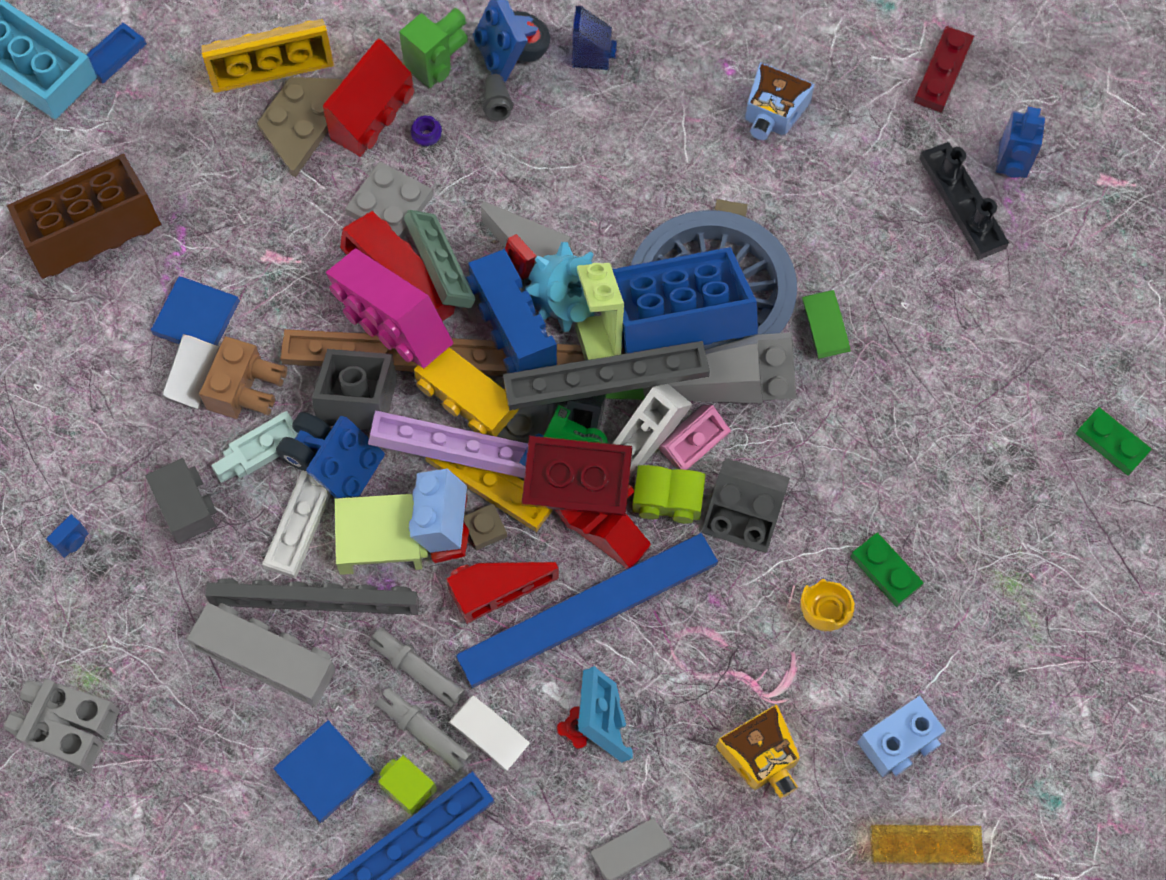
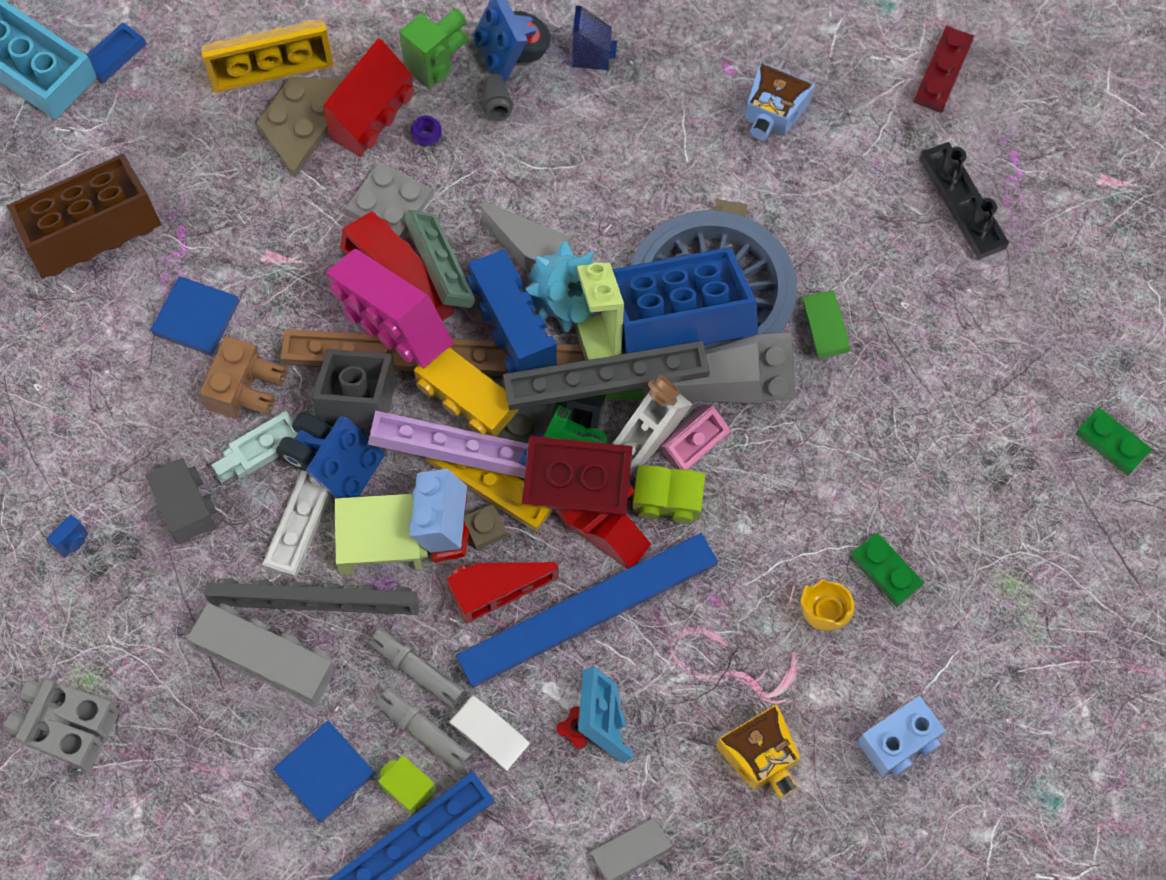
(189, 371): slope -> none
(520, 255): red tile -> none
(663, 391): none -> medium nougat plate
(745, 505): dark grey slope -> none
(926, 845): clear yellow plate -> none
(1020, 143): blue hinge -> none

